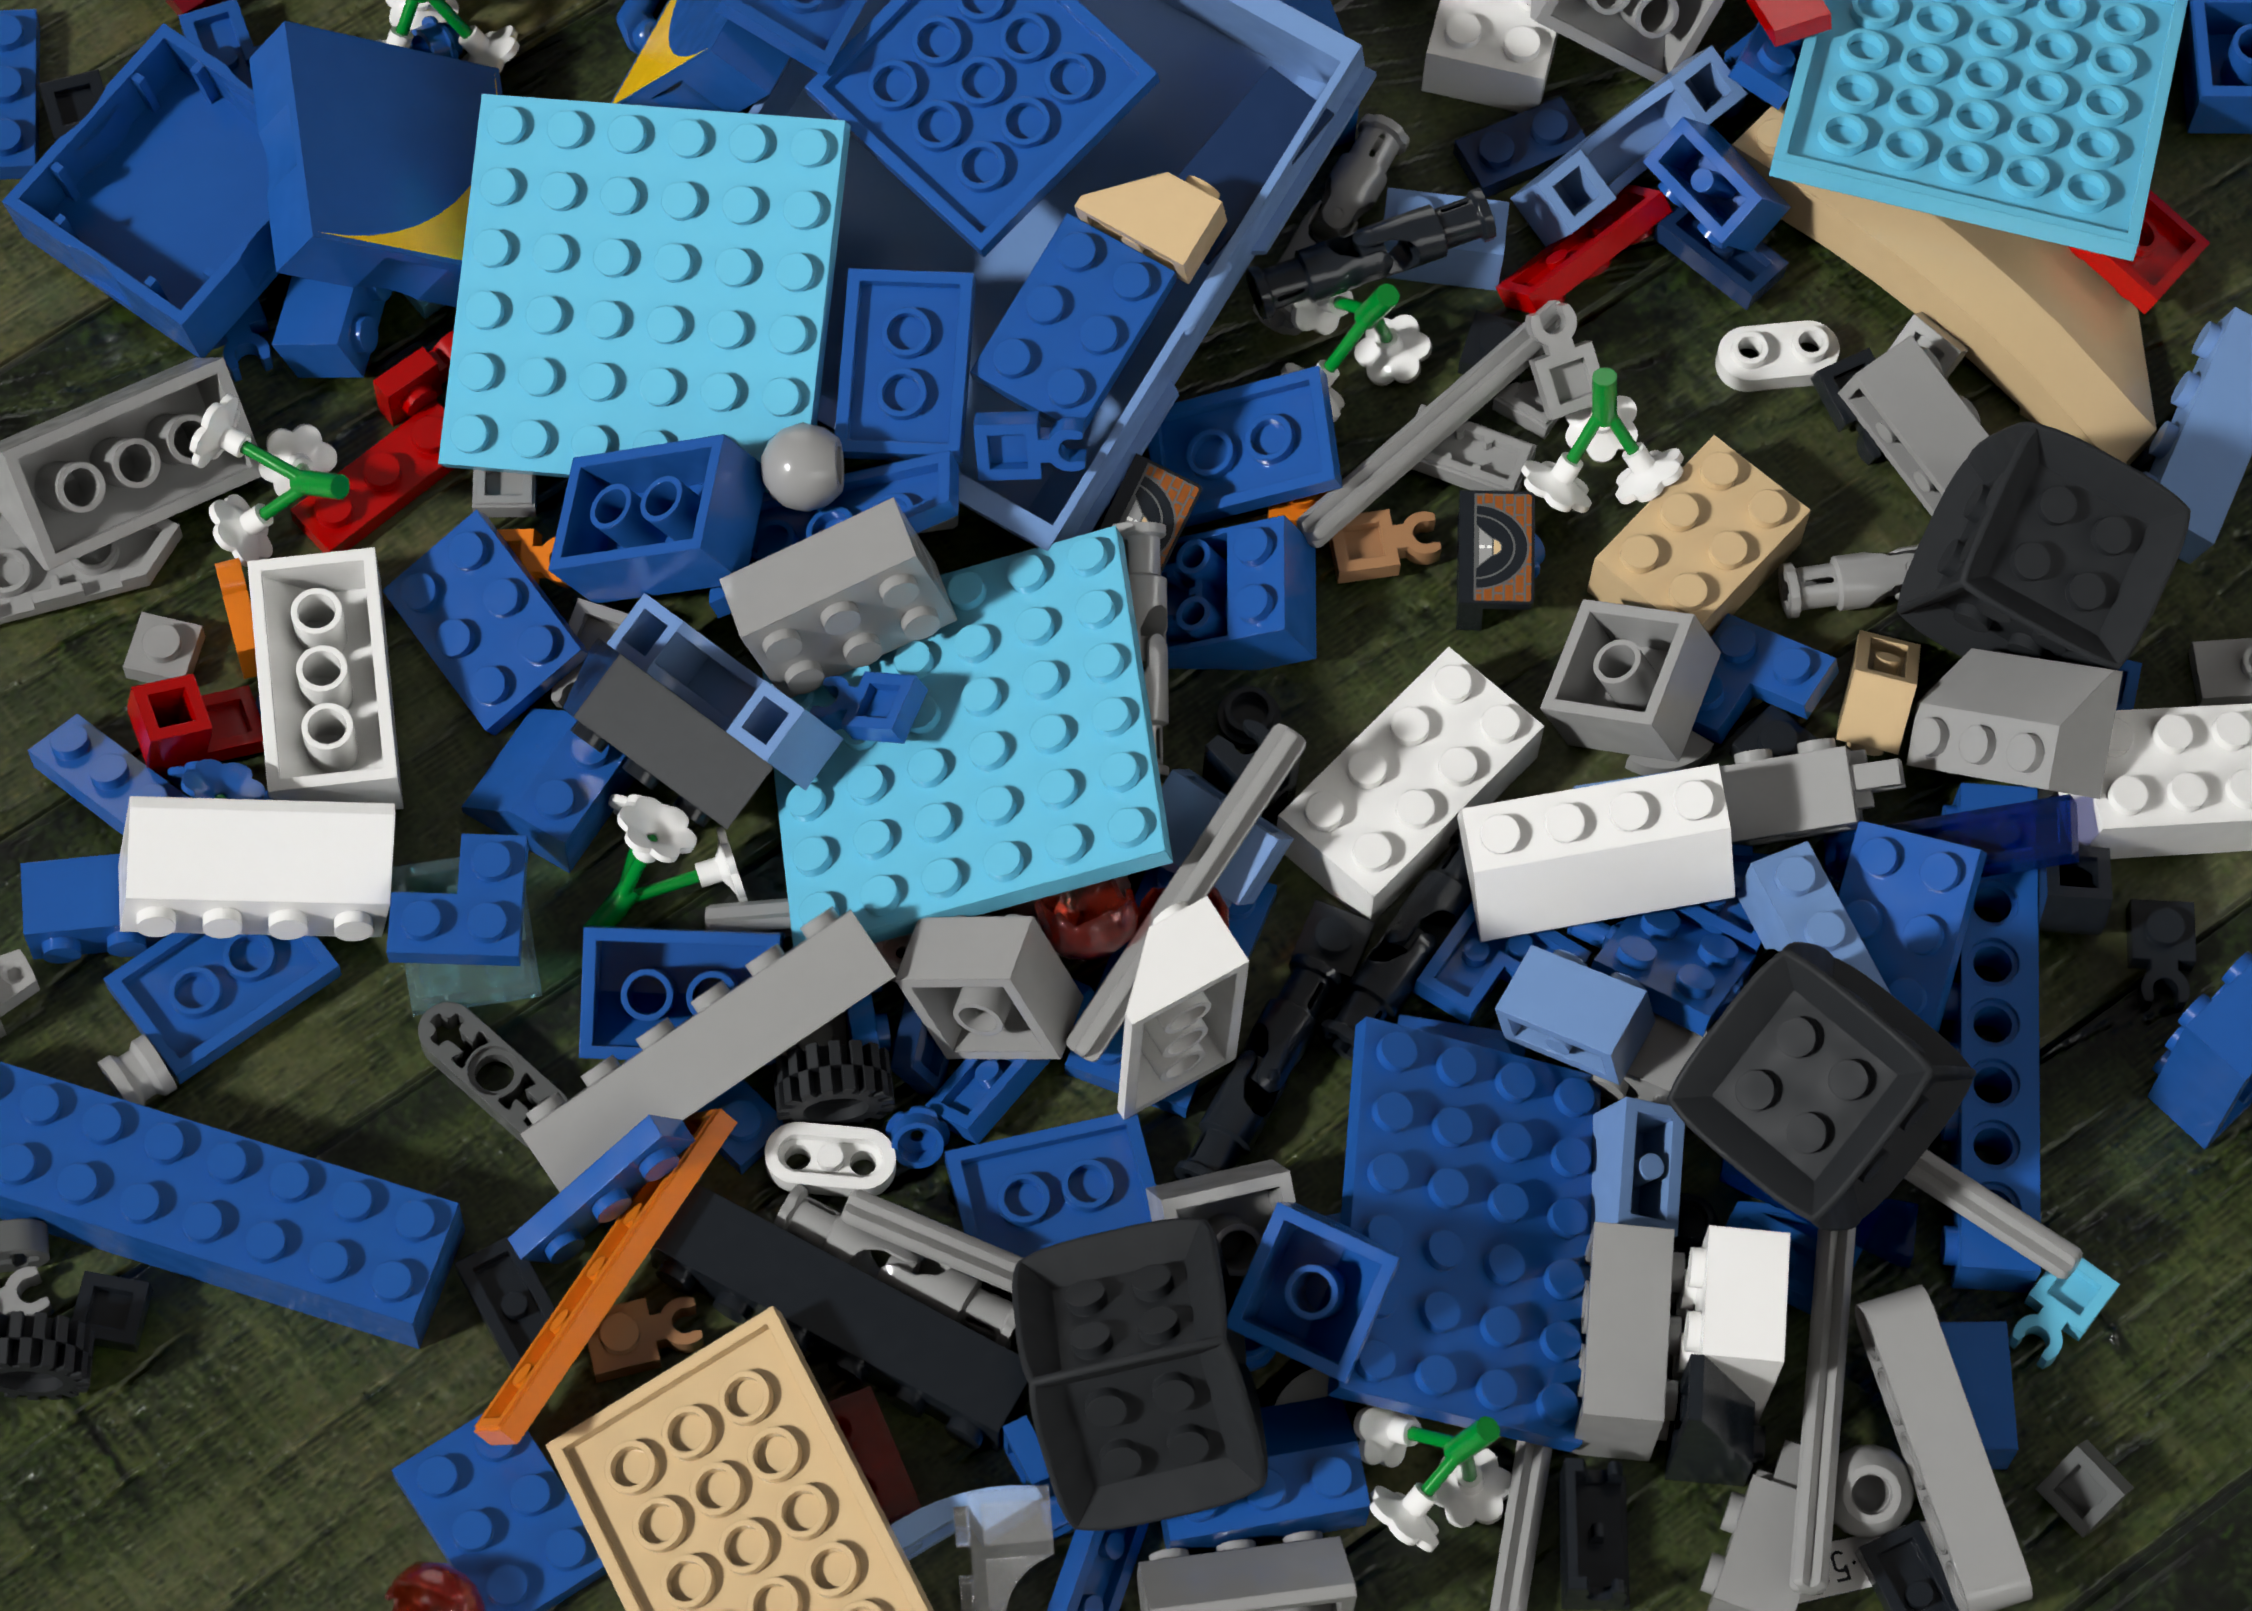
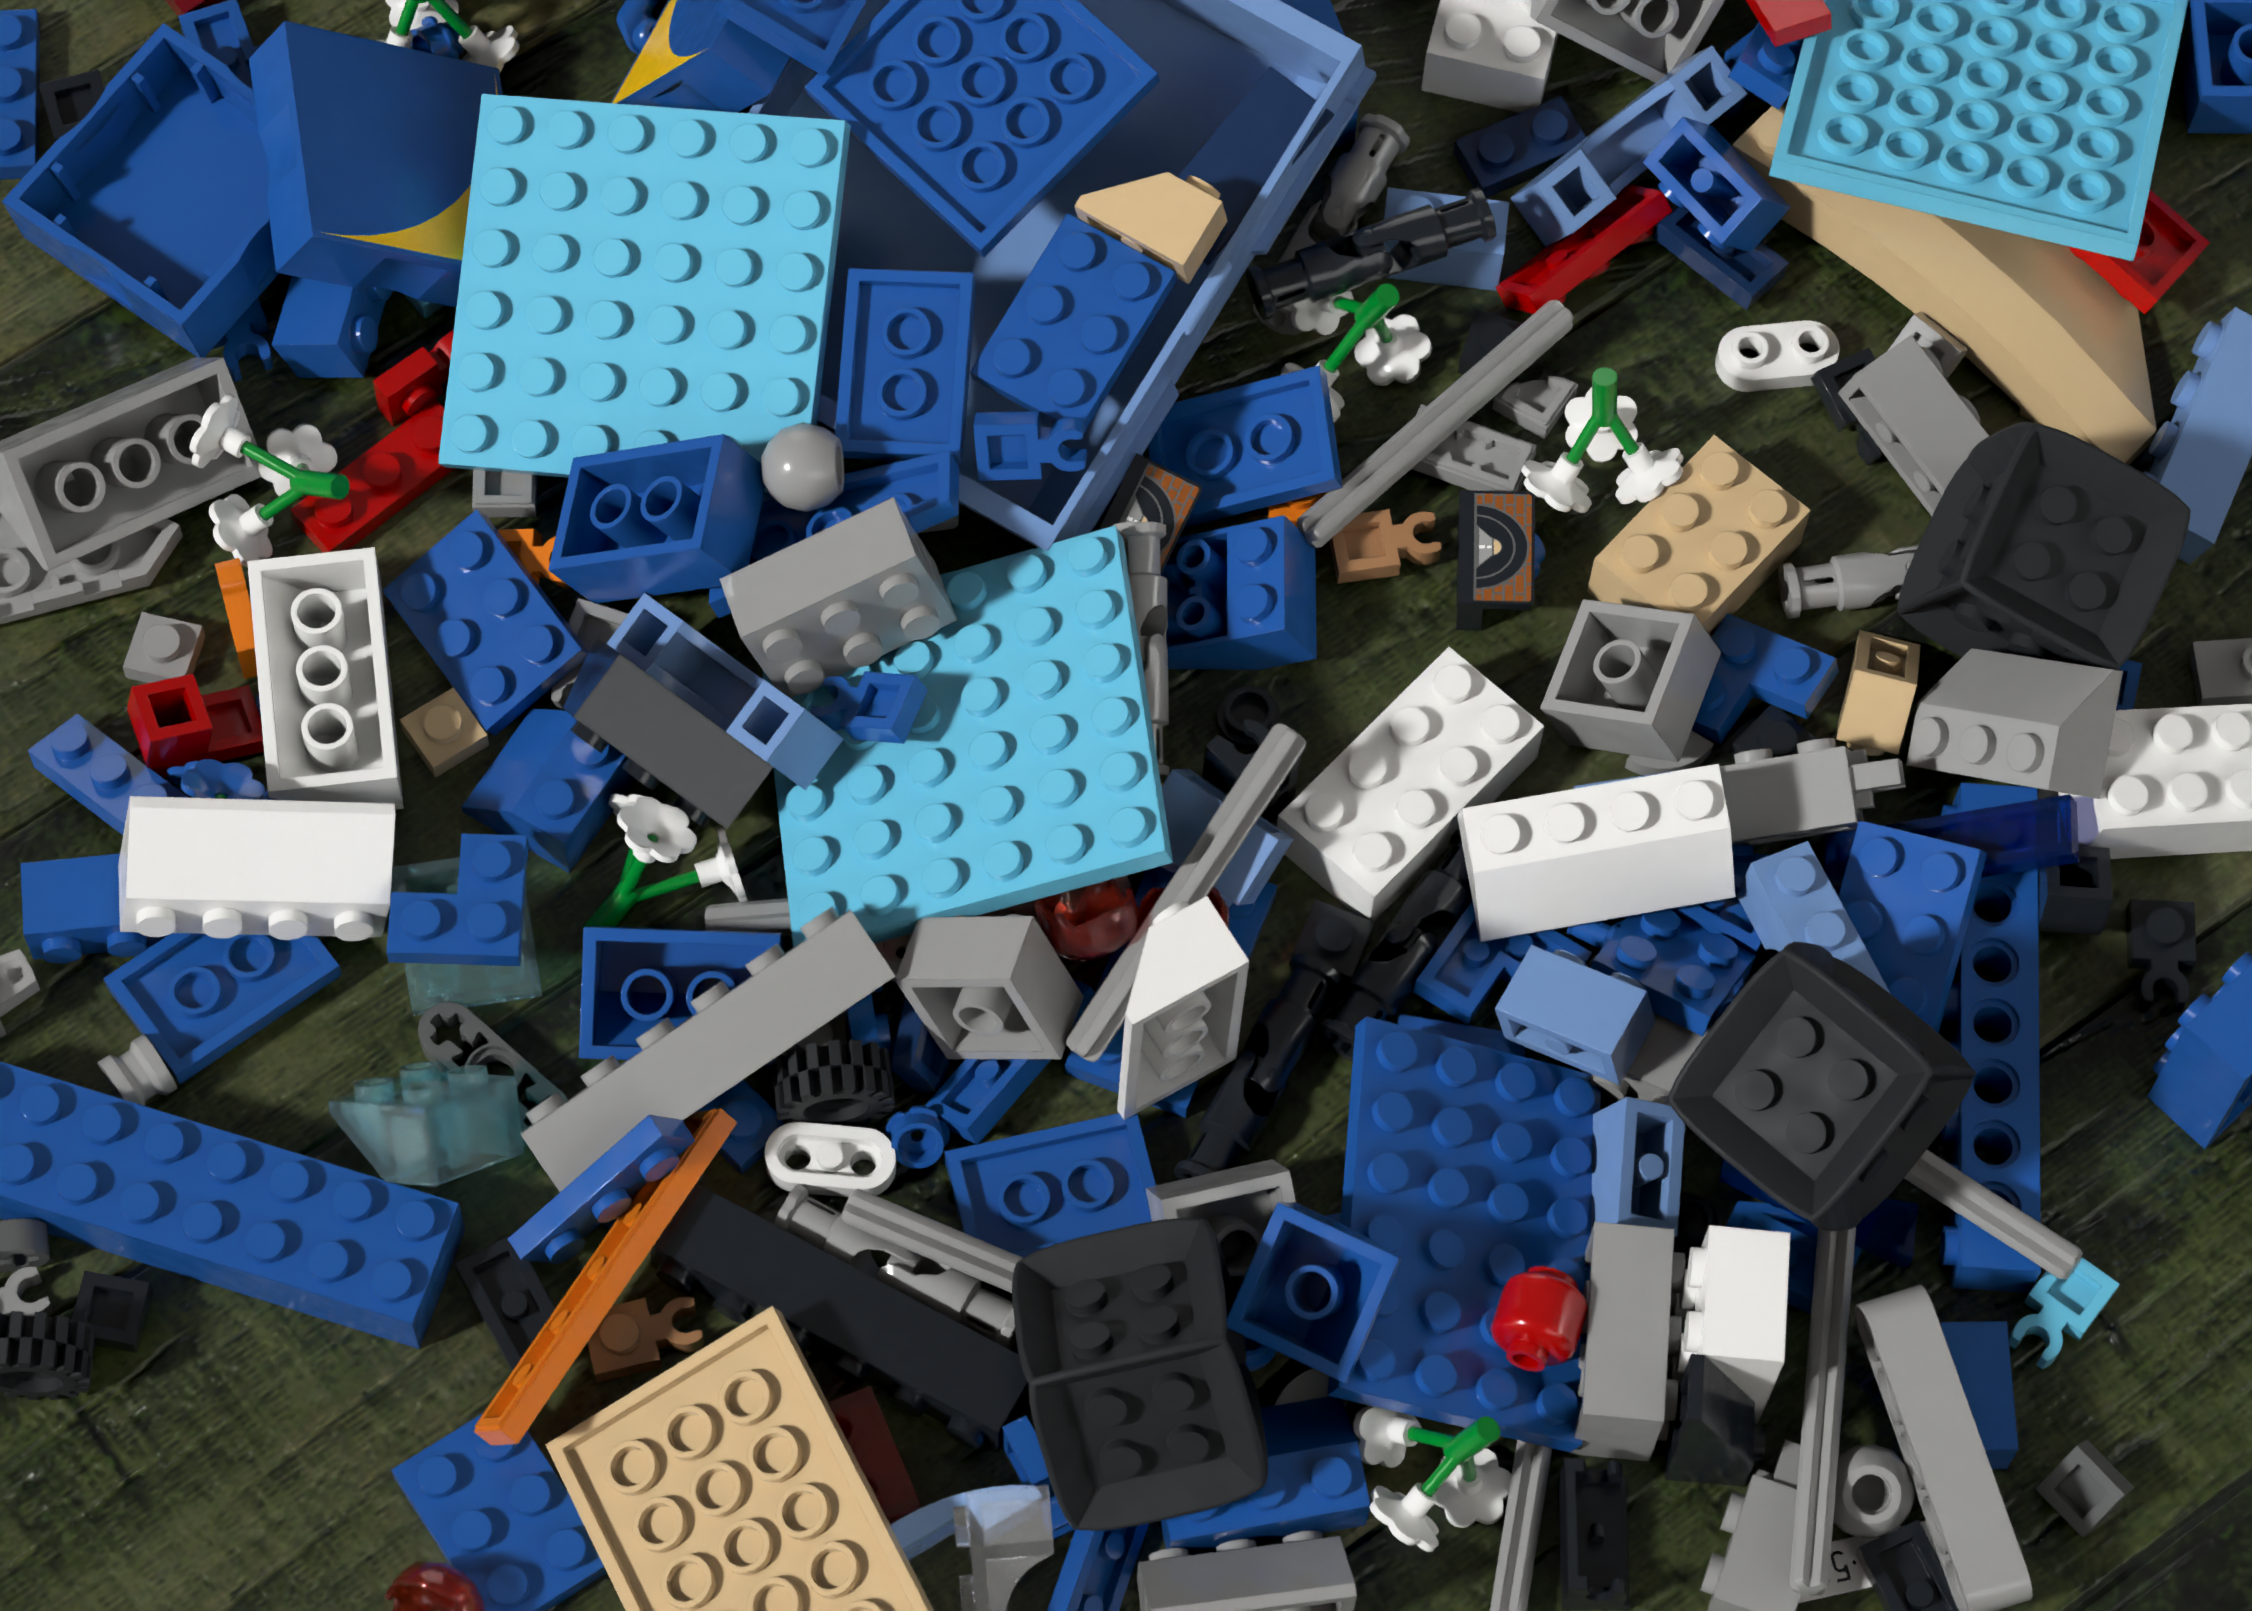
(432, 1122): none -> clear light blue slope
(444, 732): none -> tan plate
(1539, 1318): none -> red head
(1566, 368): light grey plate -> none

